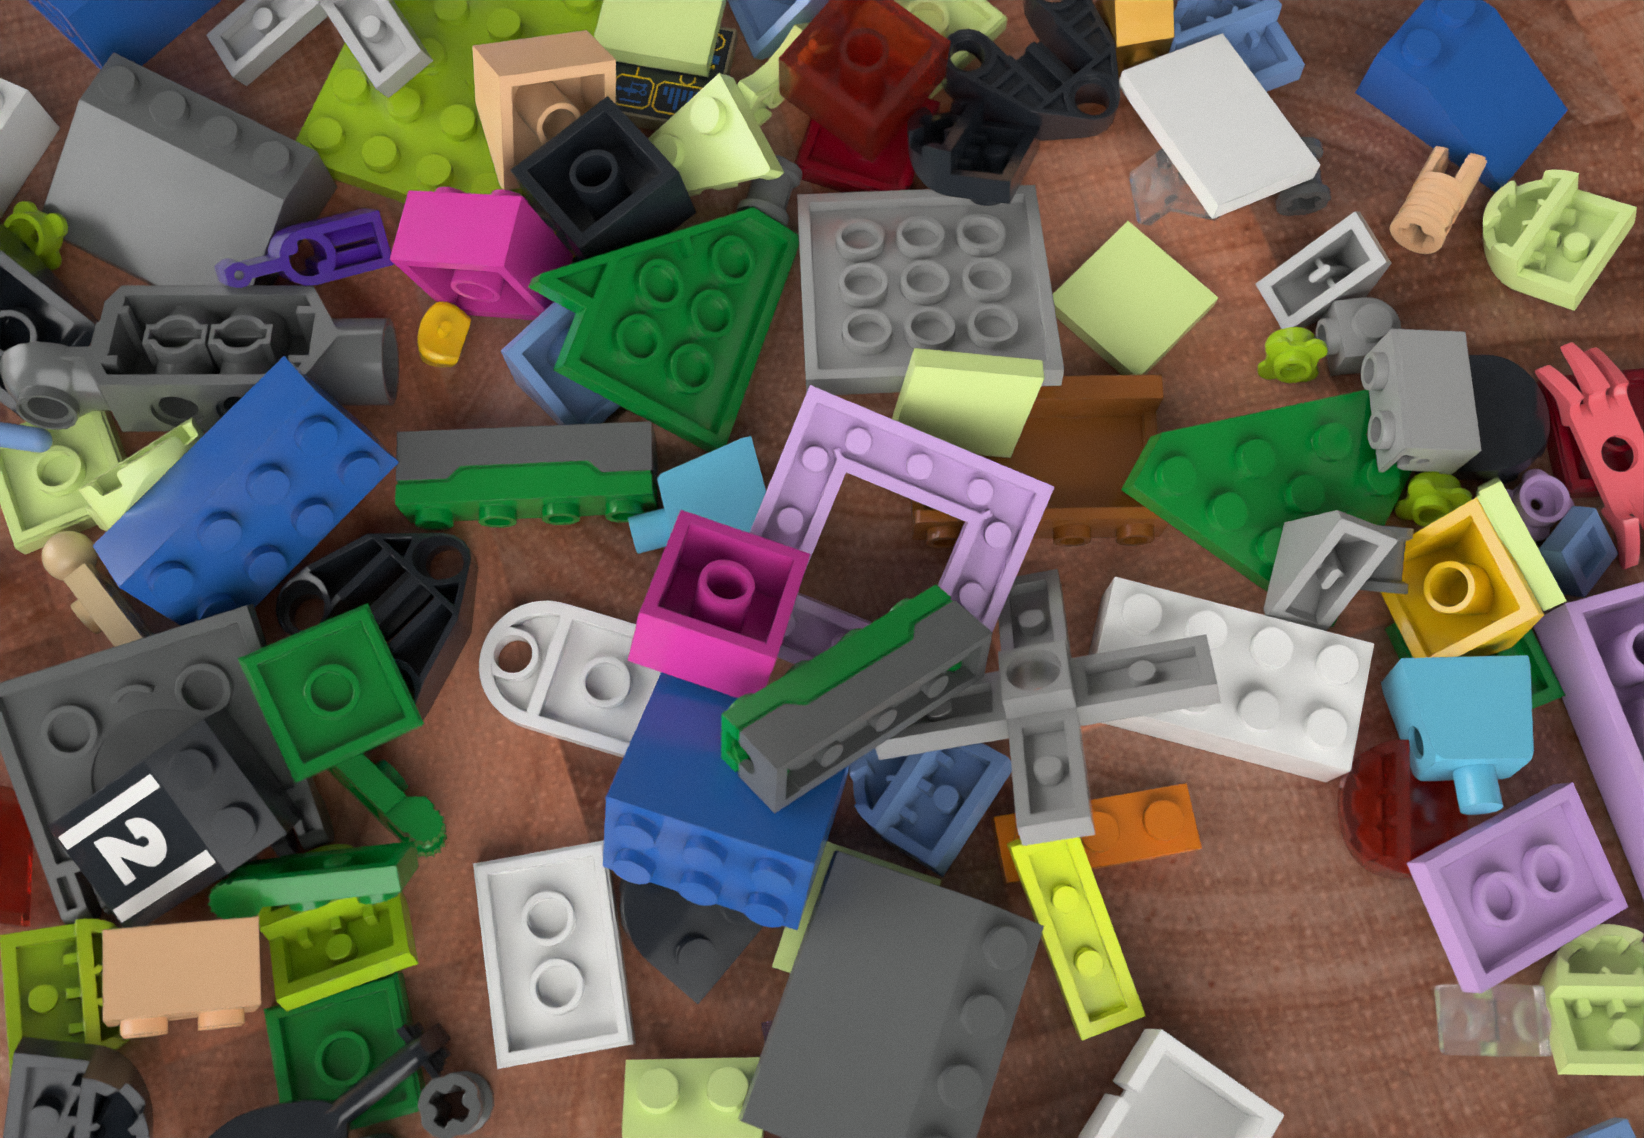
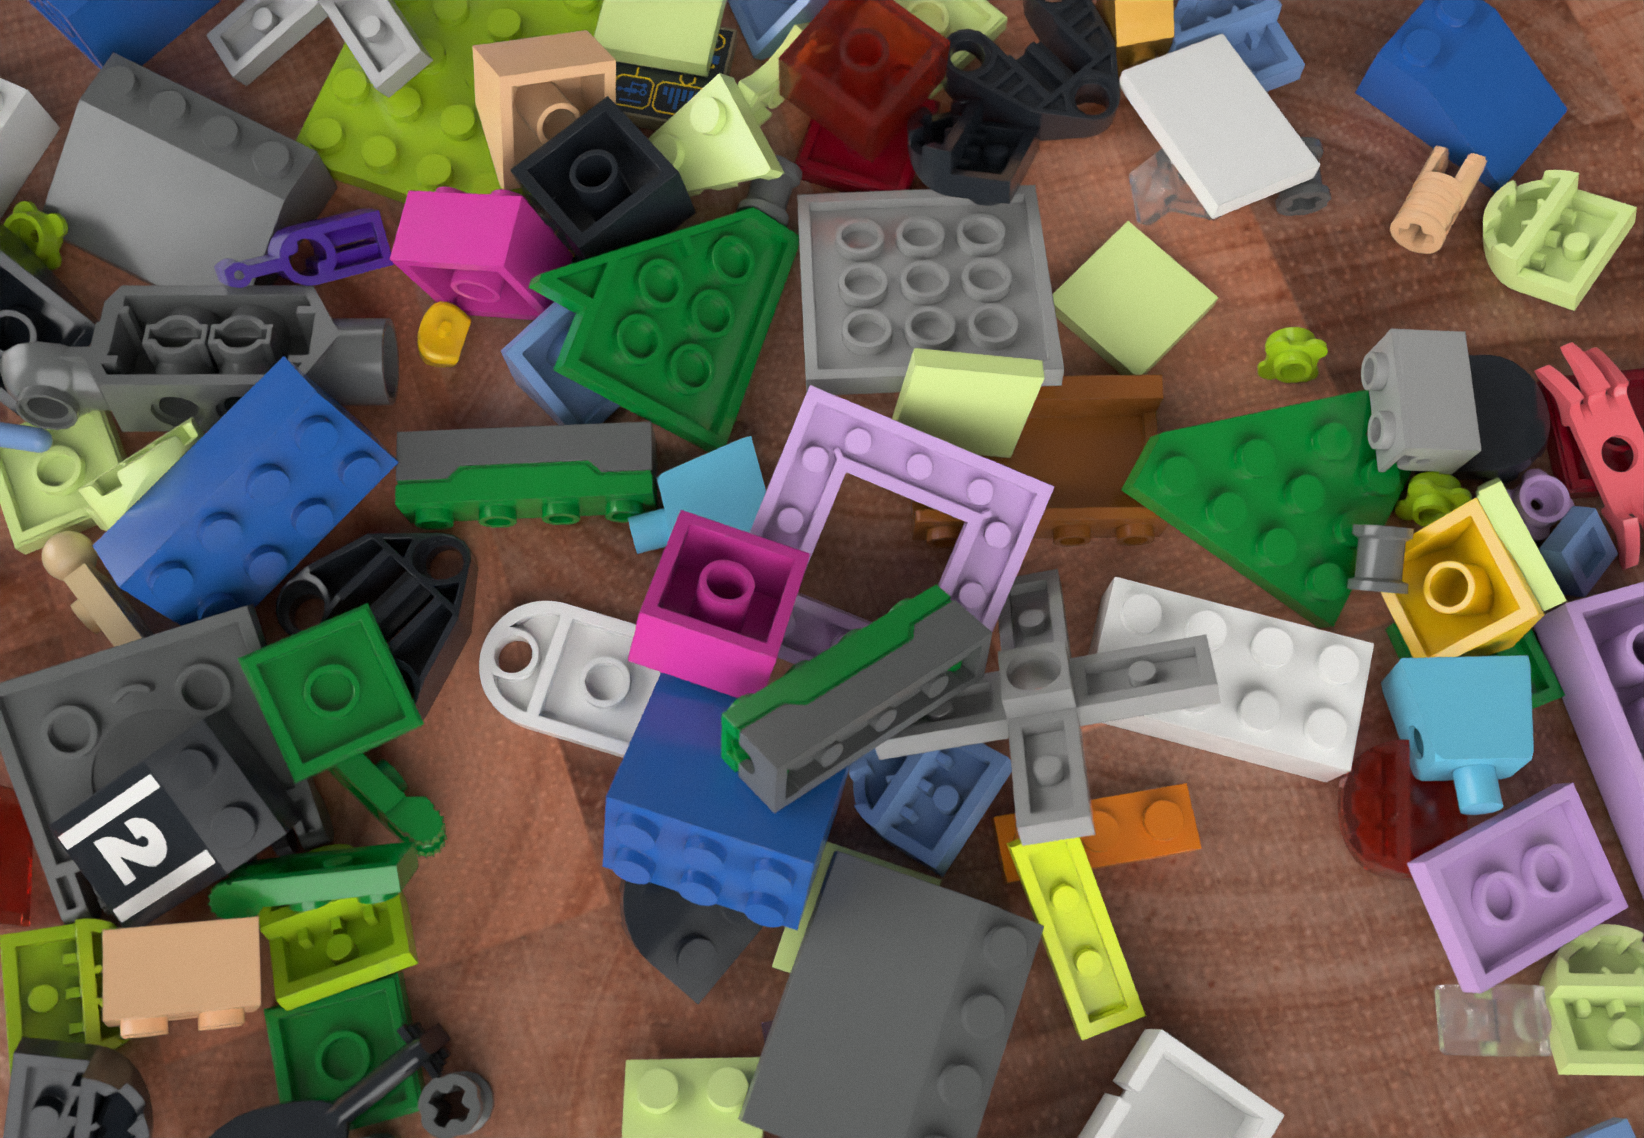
(553, 955): white tile -> none
(1323, 566): light grey slope -> none
(1333, 267): light grey slope -> none
(1352, 330): light grey plate -> none

